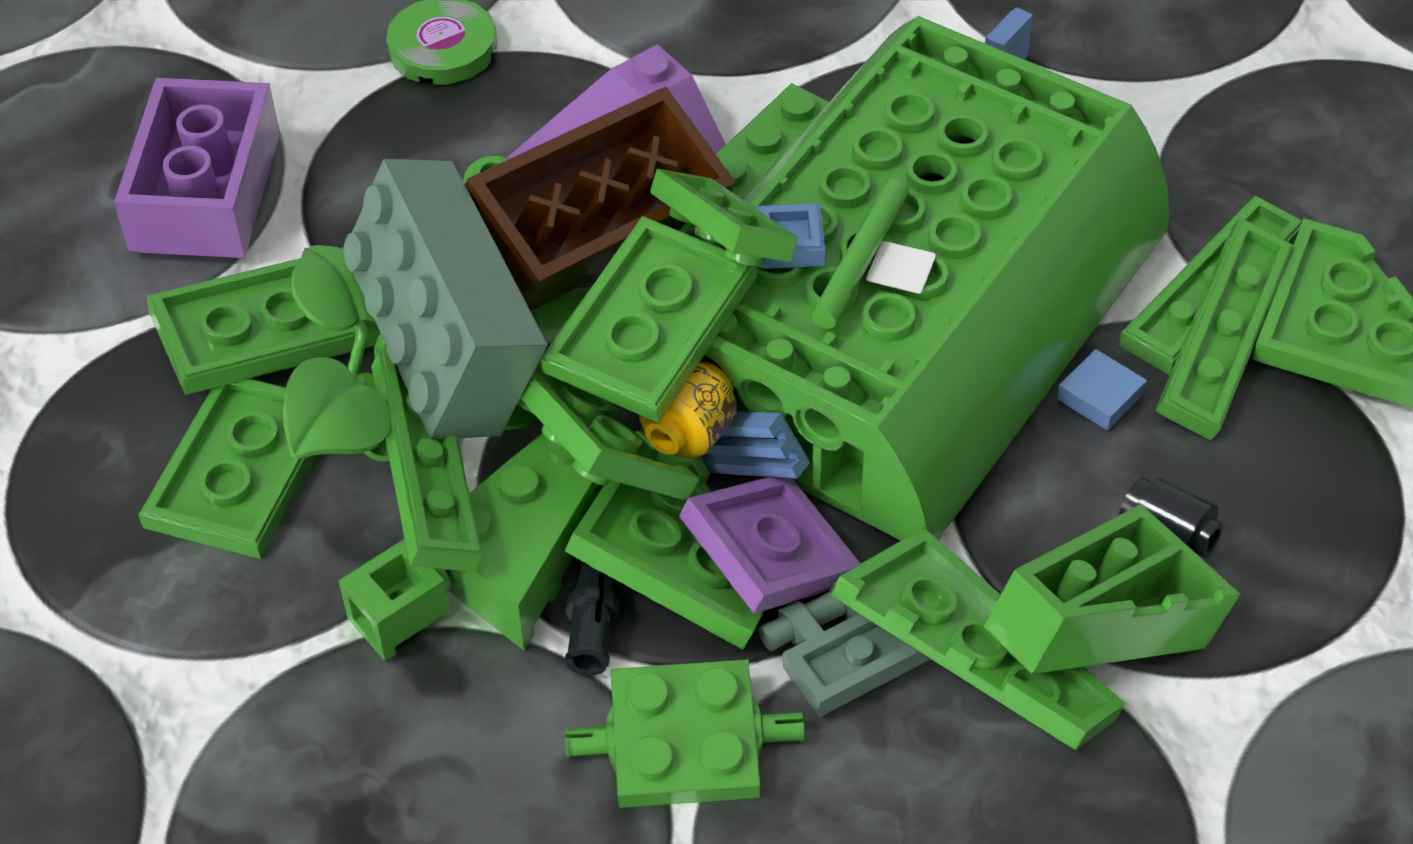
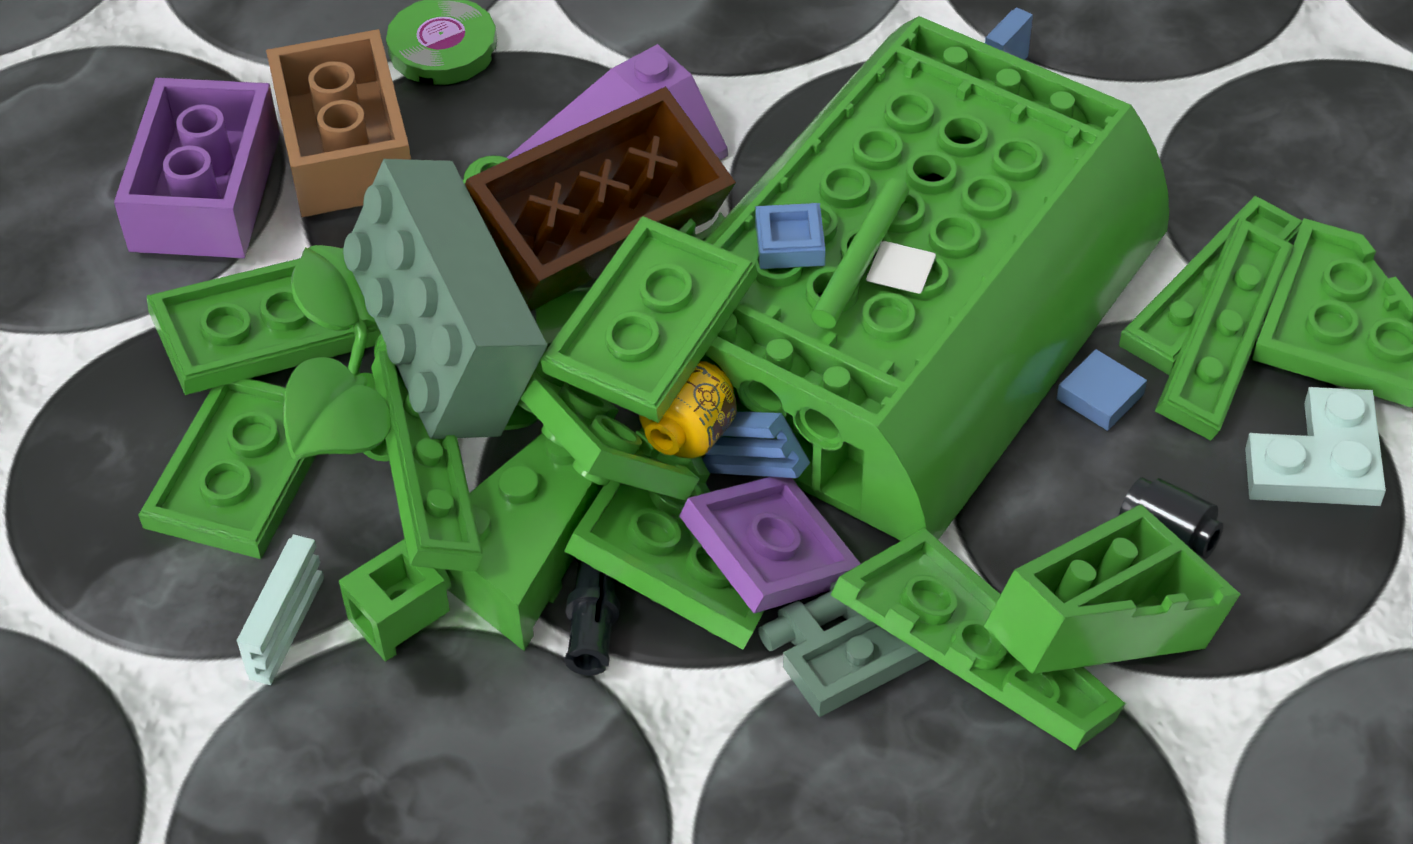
(280, 609): none -> light aqua tile
(337, 117): none -> medium nougat brick
(684, 733): bright green plate -> none
(723, 218): bright green plate -> none
(768, 136): bright green plate -> none
(1332, 464): none -> light aqua plate

